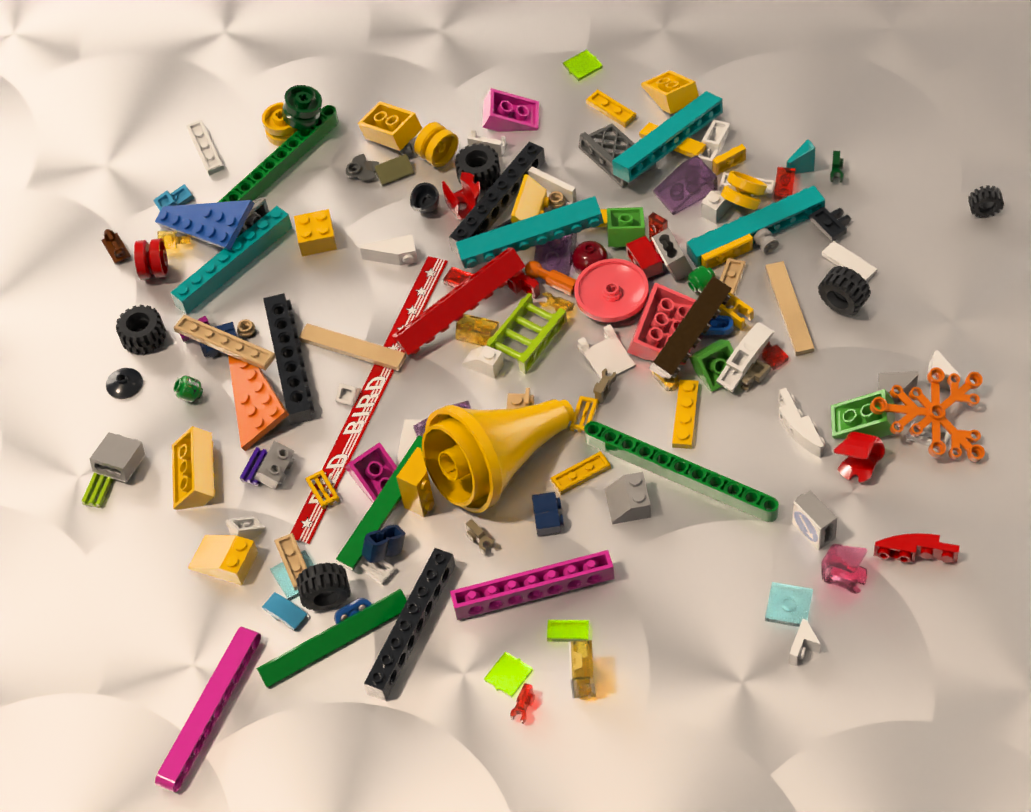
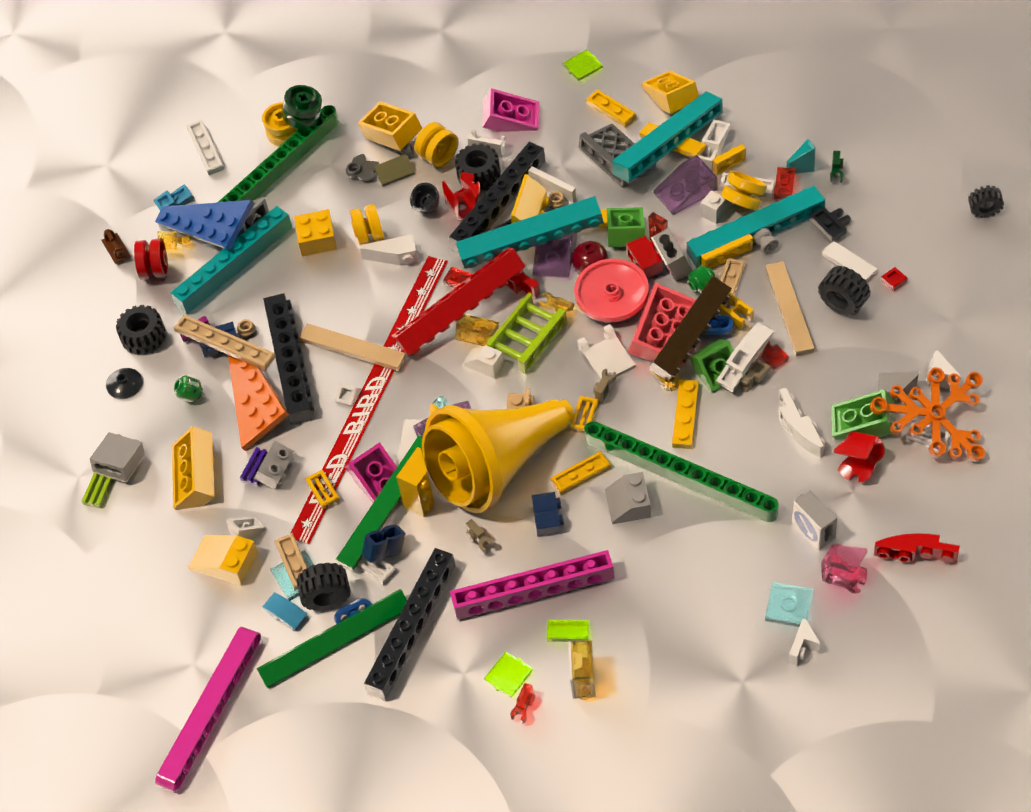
(368, 225): none -> yellow wheel
(438, 403): none -> clear light blue arm
(553, 278): orange piece -> none
(894, 279): none -> red tile

